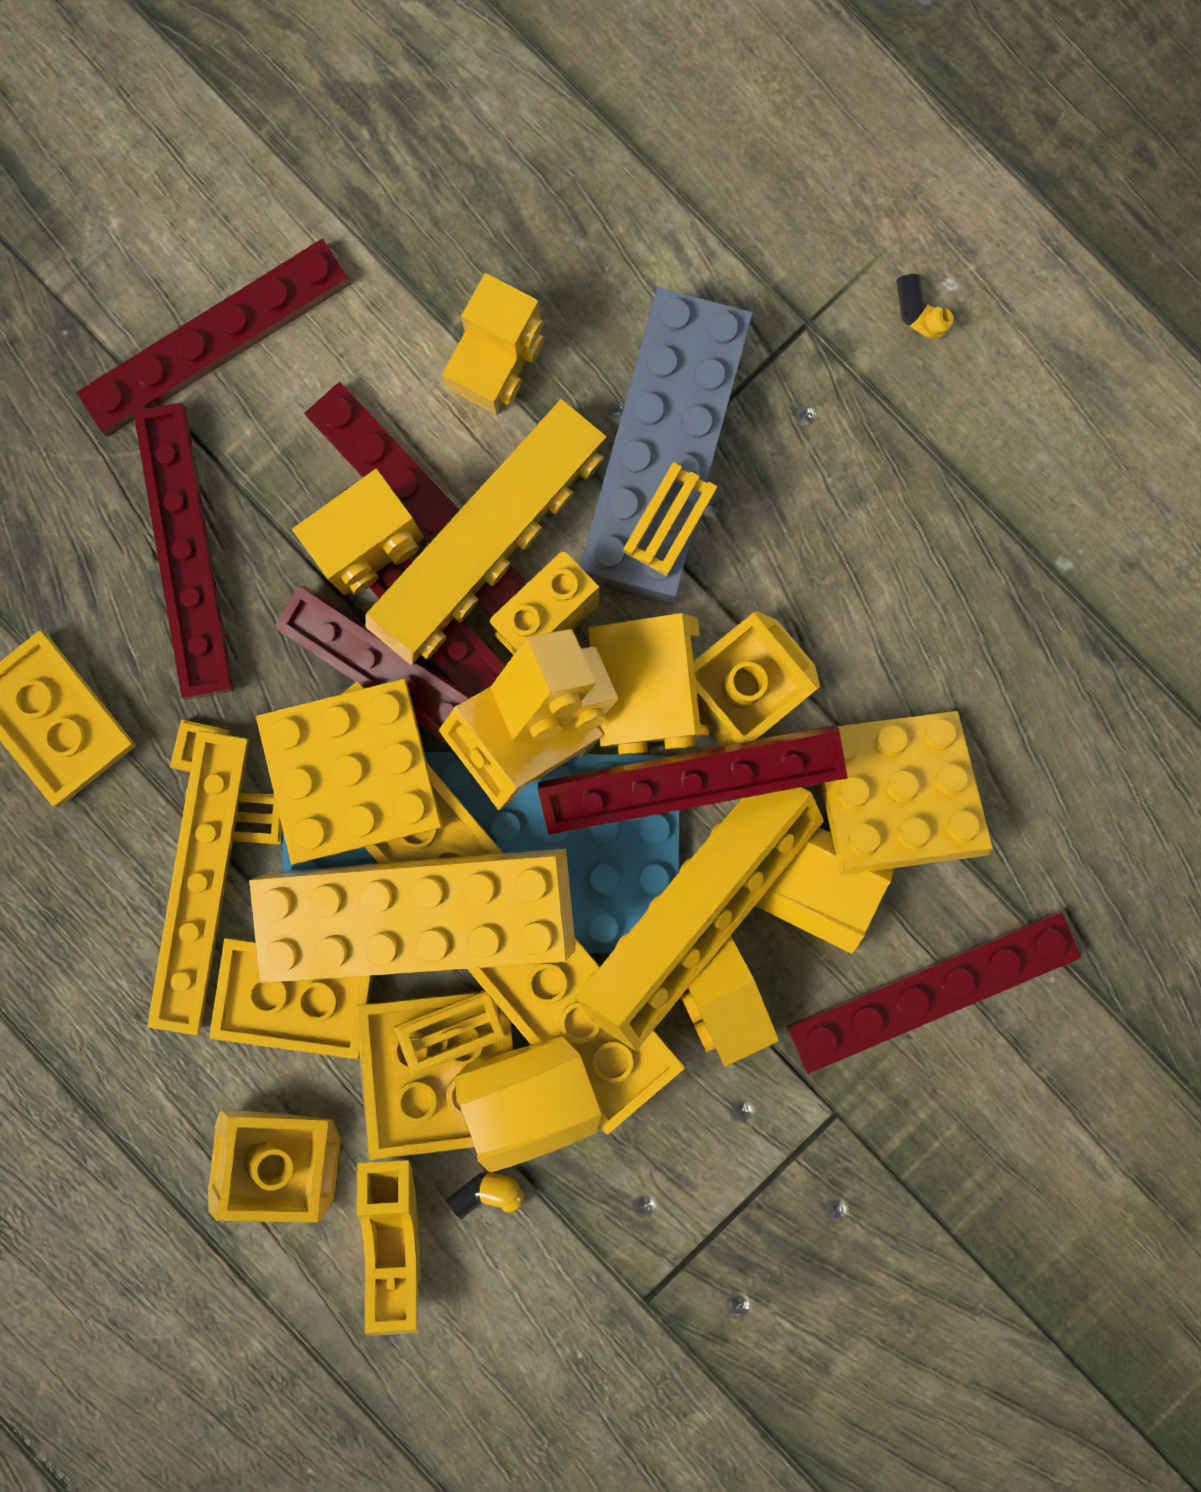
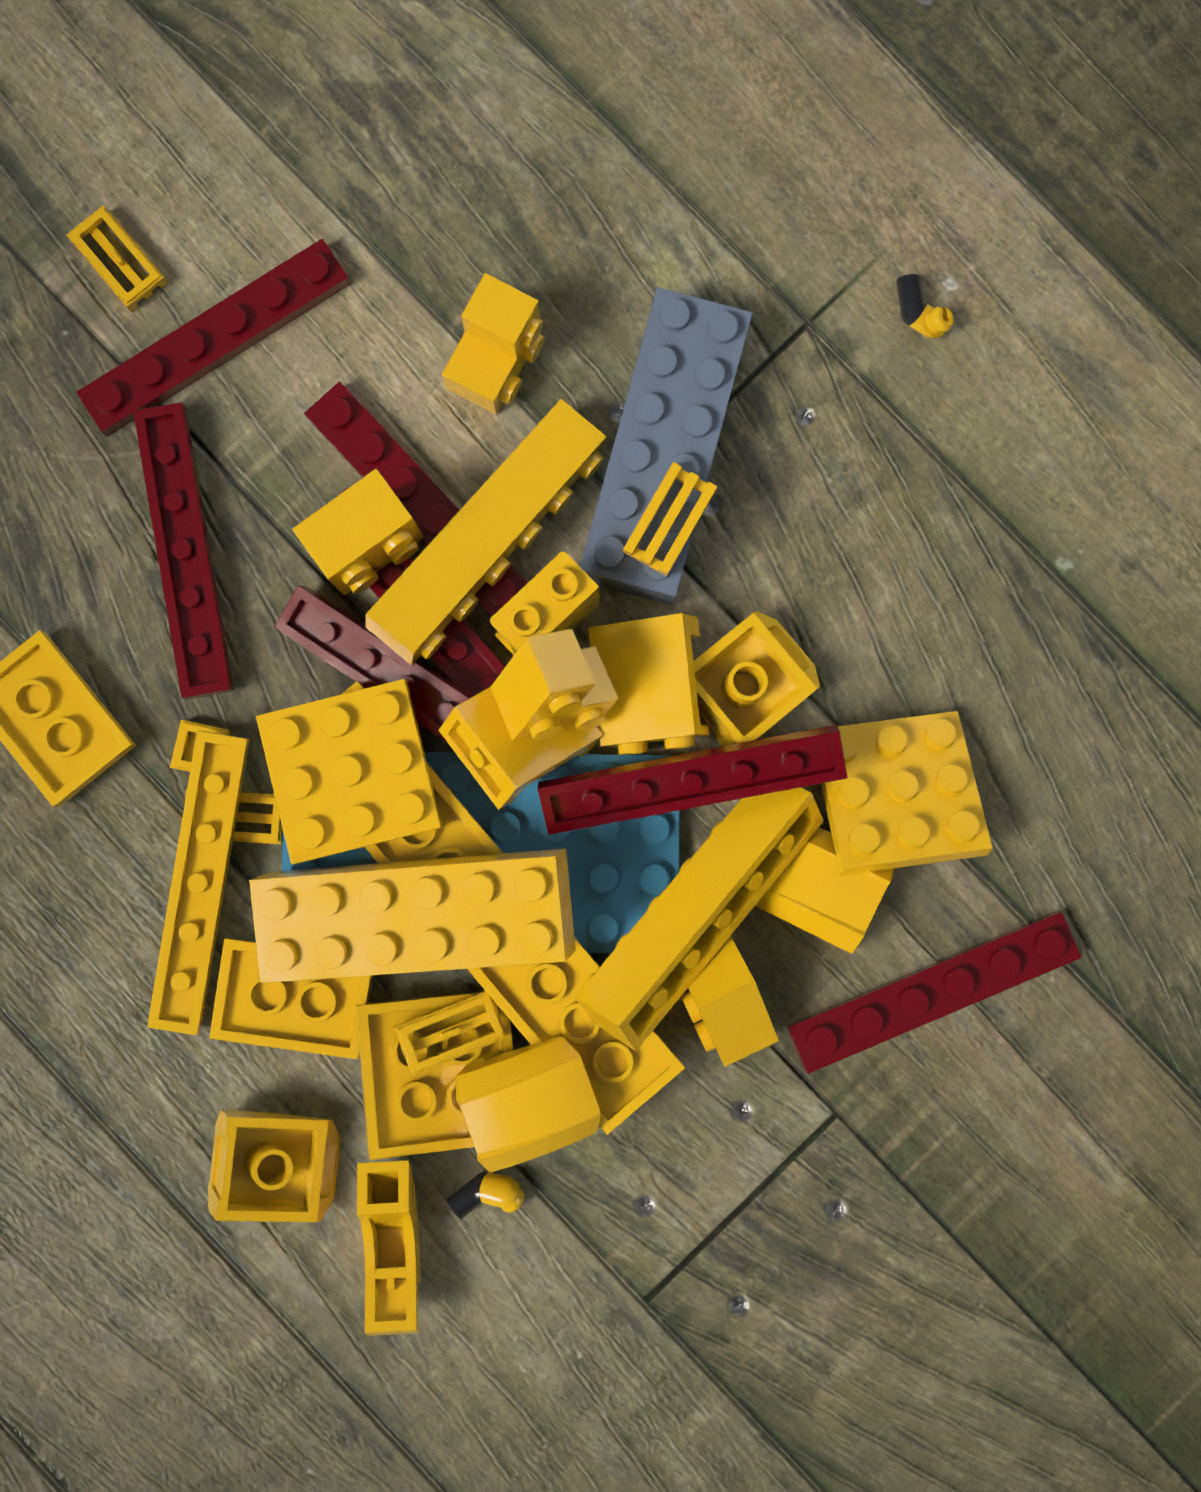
(141, 288): none -> yellow tile

